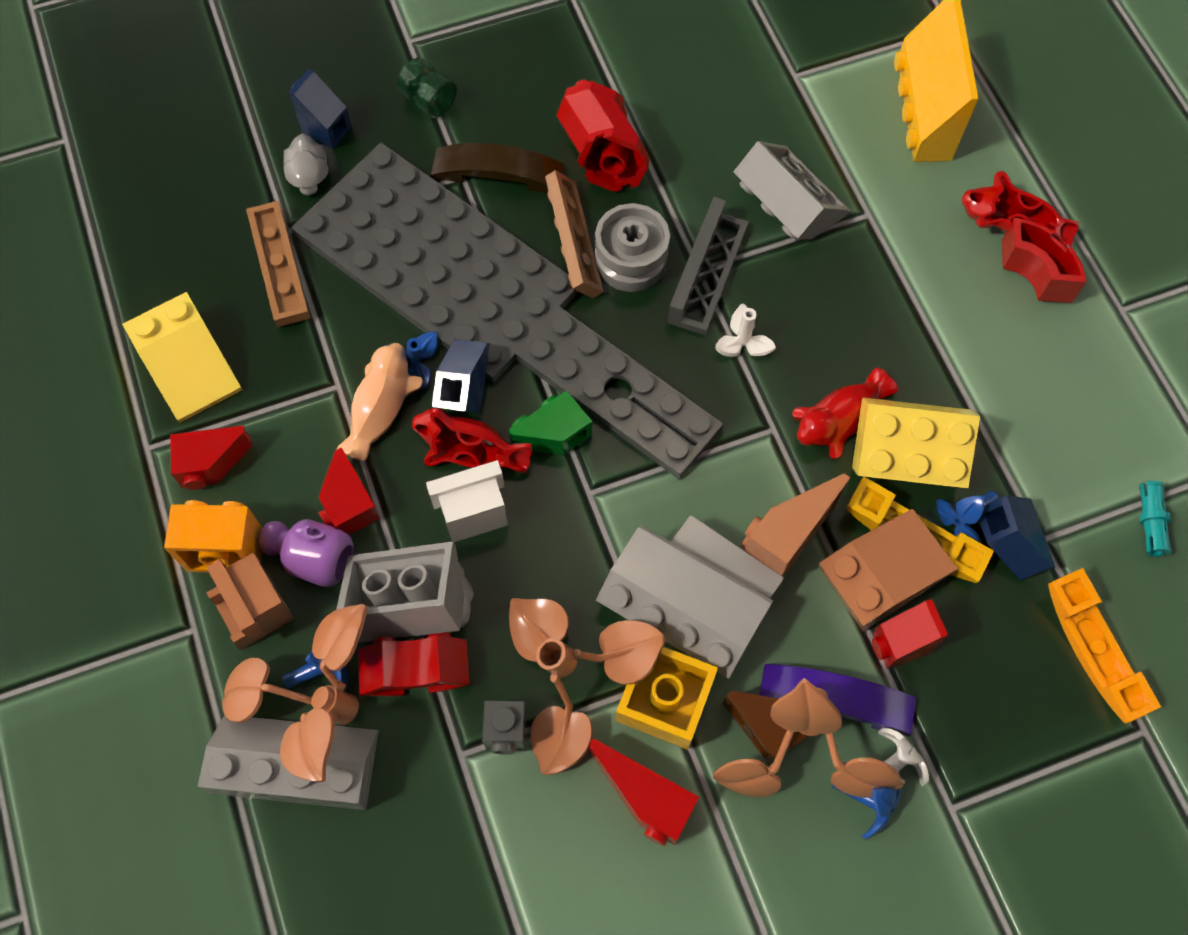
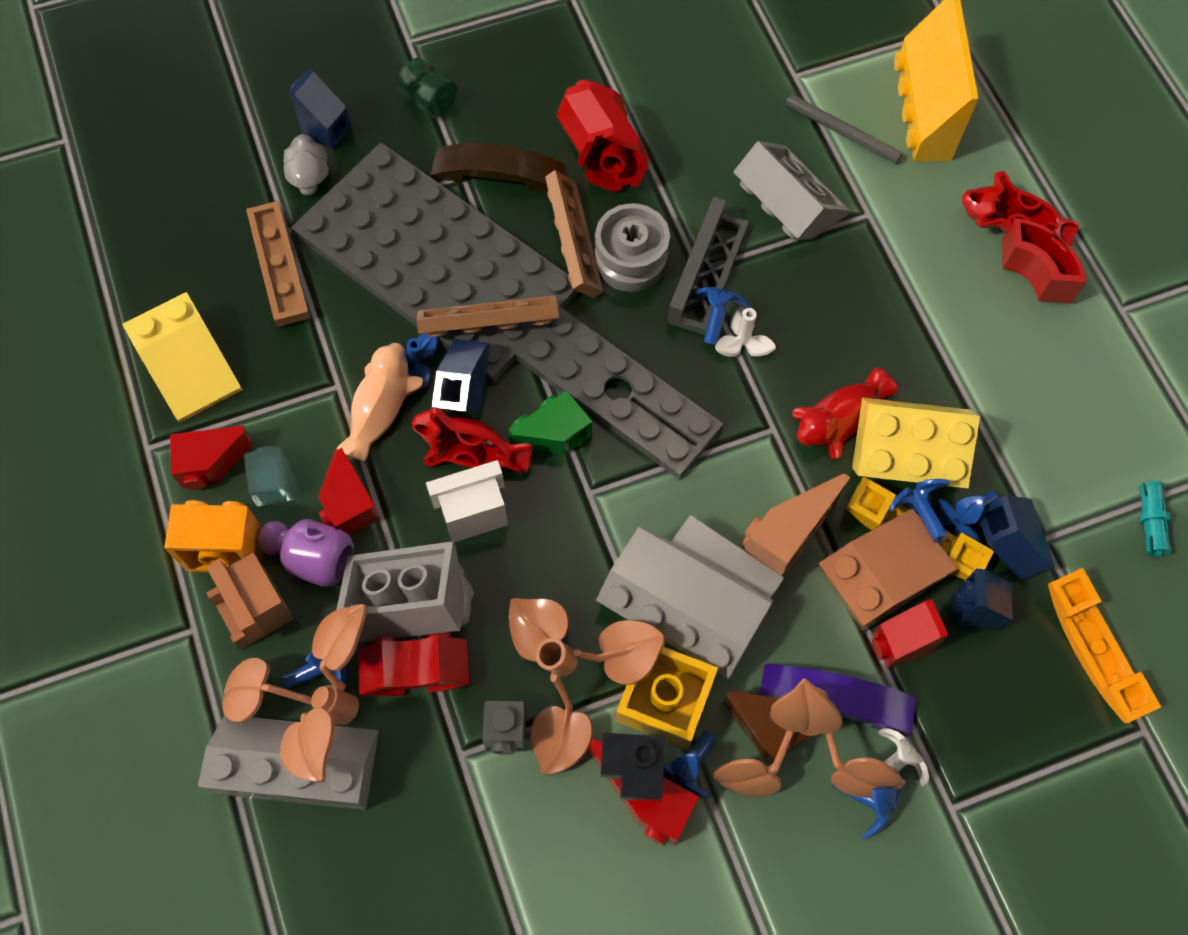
(268, 476): none -> clear light blue brick
(475, 316): none -> medium nougat plate
(636, 763): none -> black brick
(686, 767): none -> blue plant
(719, 300): none -> blue plant
(844, 129): none -> dark grey bar
(920, 501): none -> blue plant
(983, 602): none -> dark blue slope

